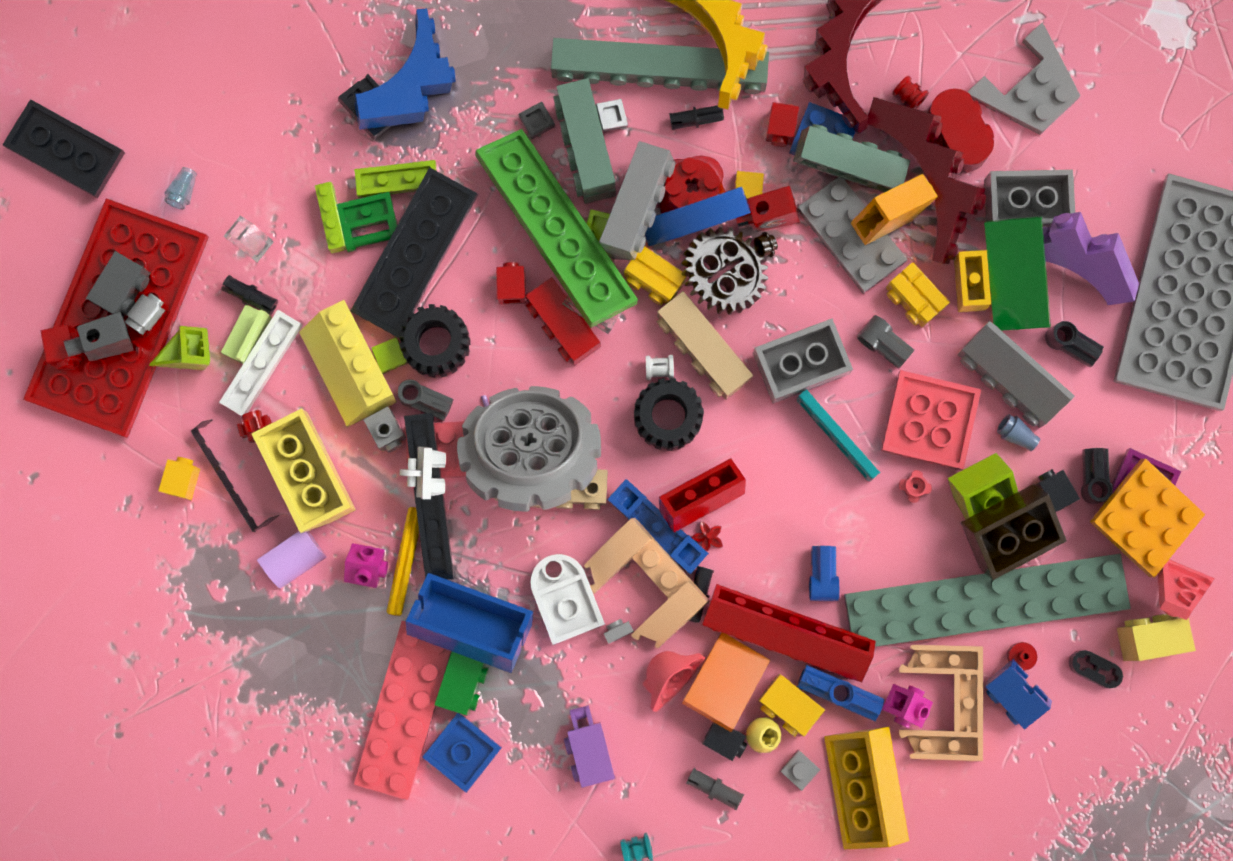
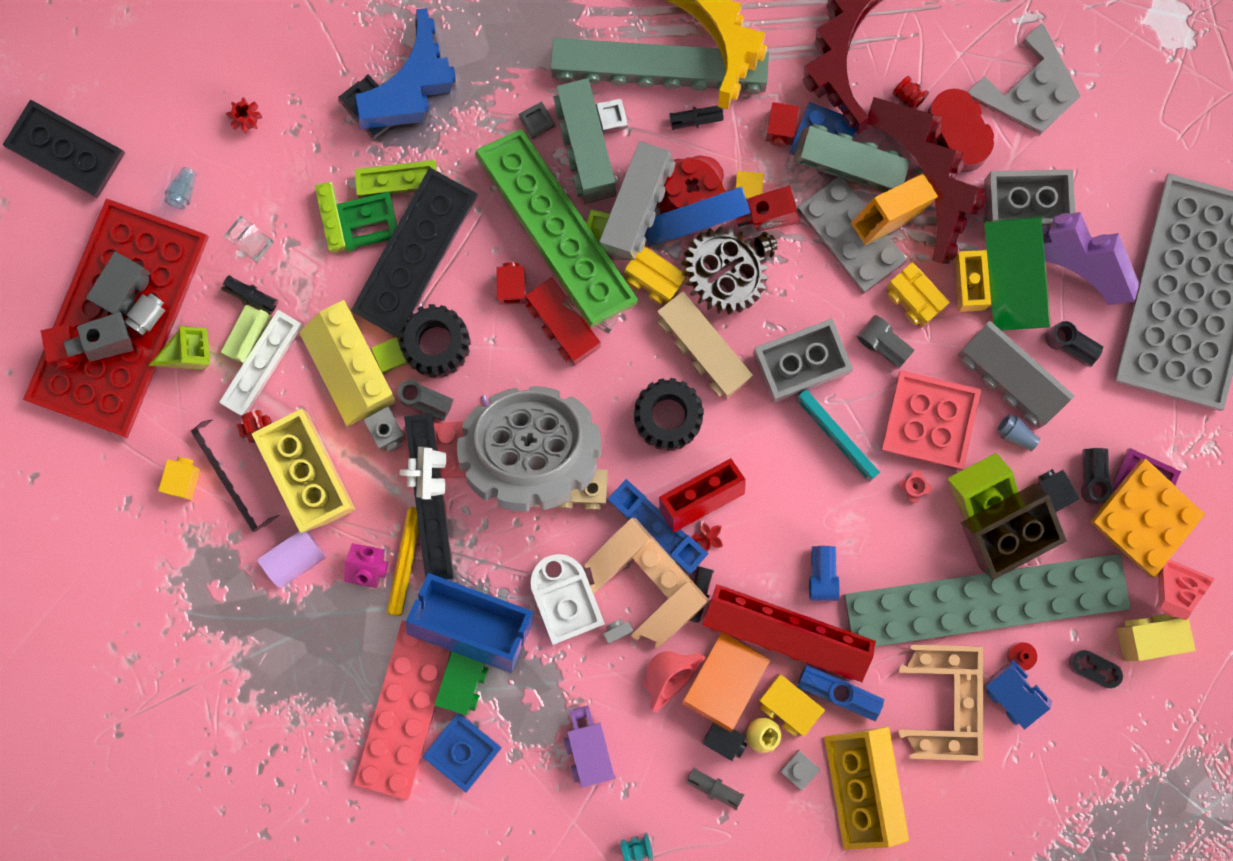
(250, 110): none -> red gear
(659, 367): white bush -> none
(907, 706): dark pink brick -> none

